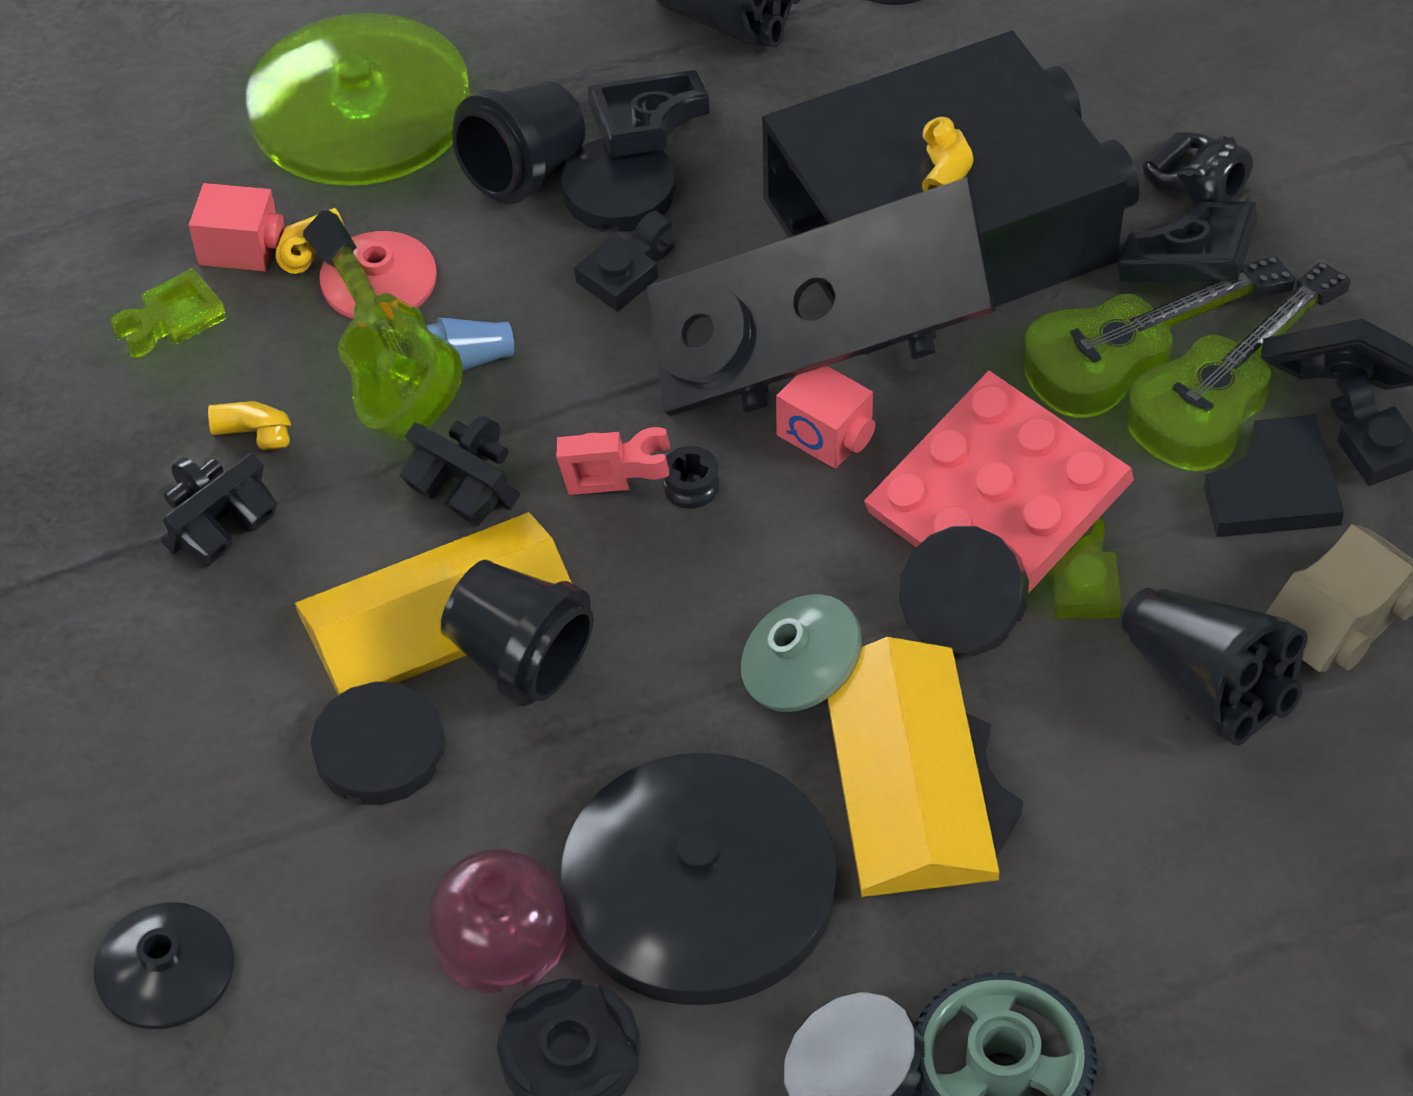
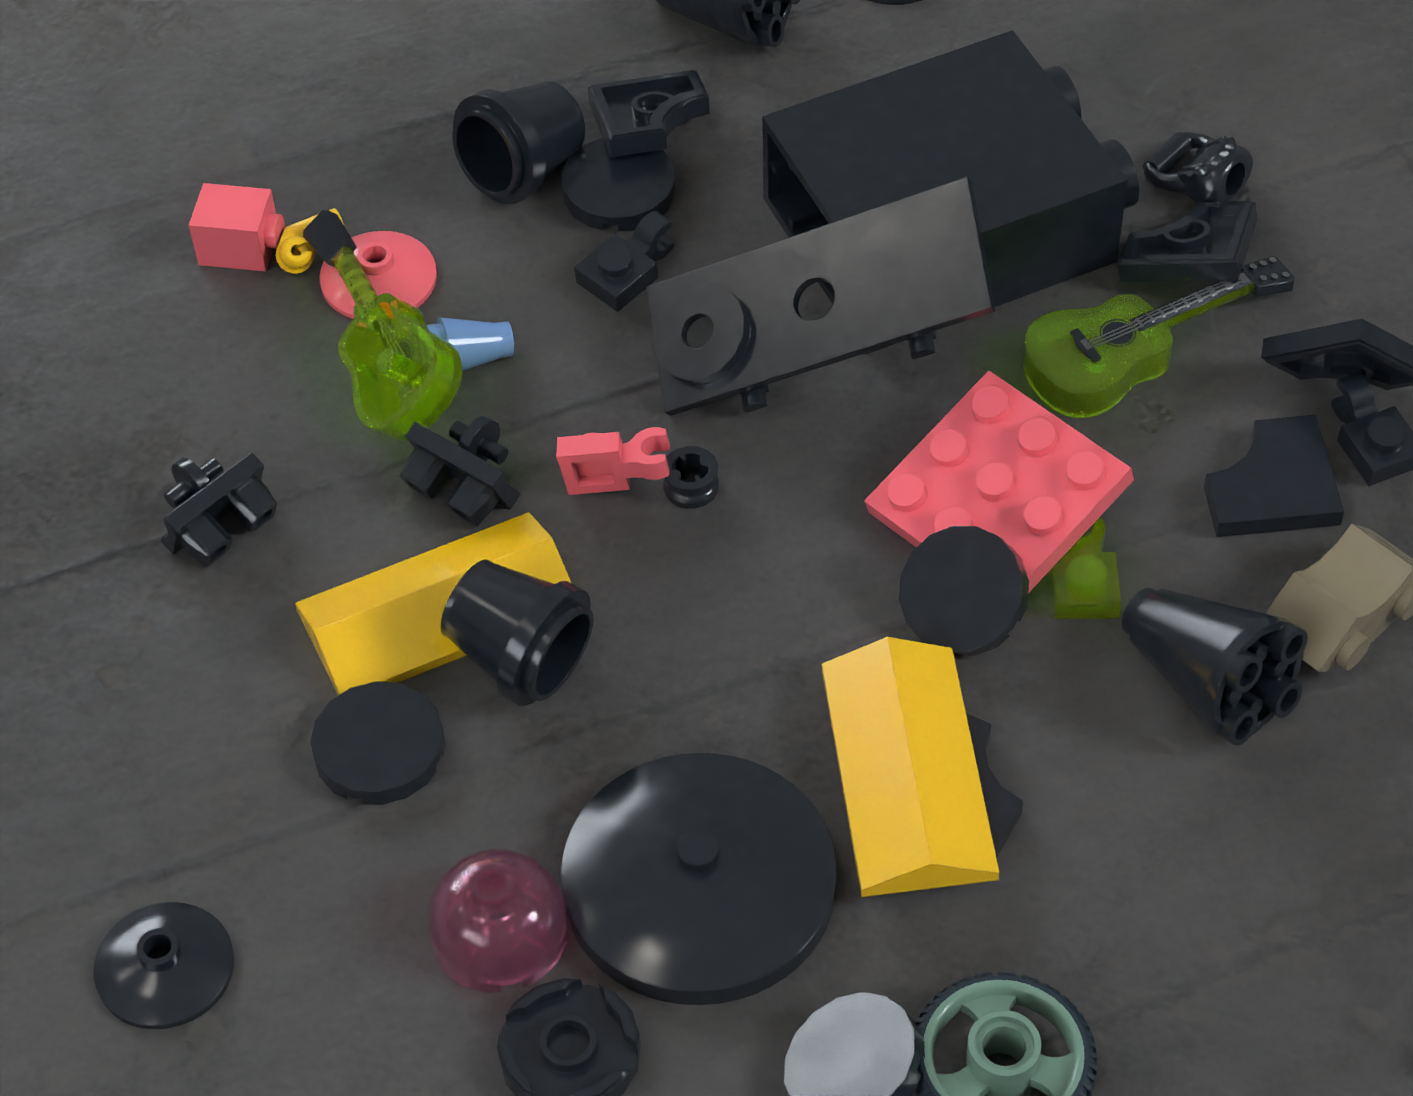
(170, 309): clear neon green plate -> none
(251, 417): yellow arm -> none
(357, 98): clear neon green dish -> none
(801, 653): sand green dish -> none
(825, 415): coral brick -> none
(947, 151): yellow arm -> none
(1198, 403): clear neon green piece -> none

